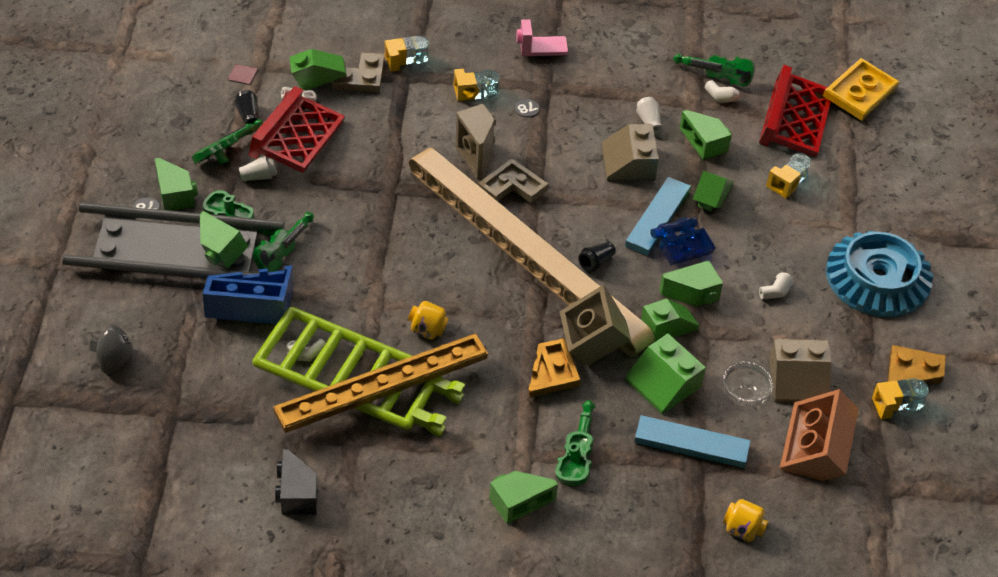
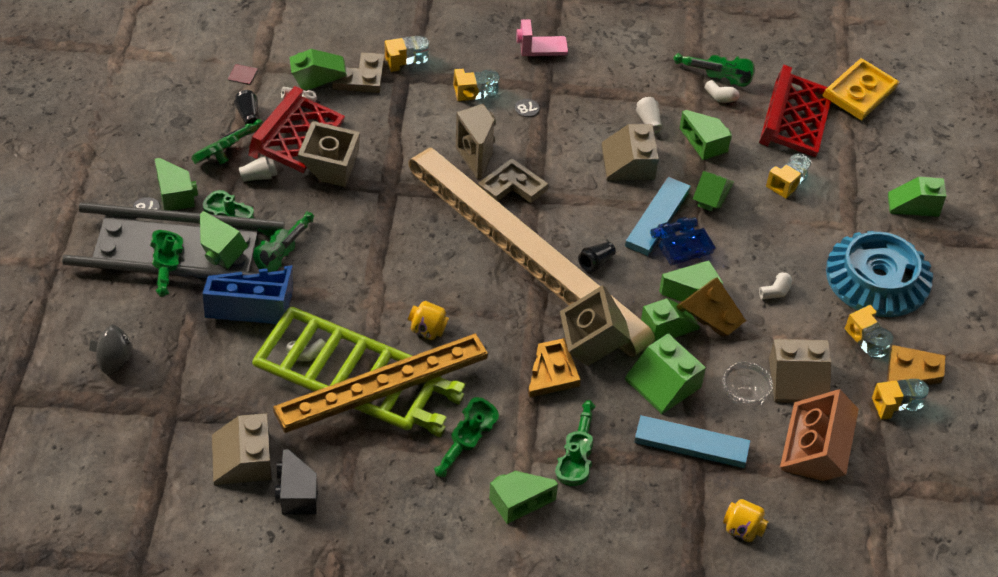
(165, 257): none -> green piece
(242, 451): none -> dark tan slope
(330, 152): none -> dark tan slope
(478, 417): none -> green piece
(714, 308): none -> pearl gold wing
(869, 333): none -> leg
(918, 197): none -> bright green slope

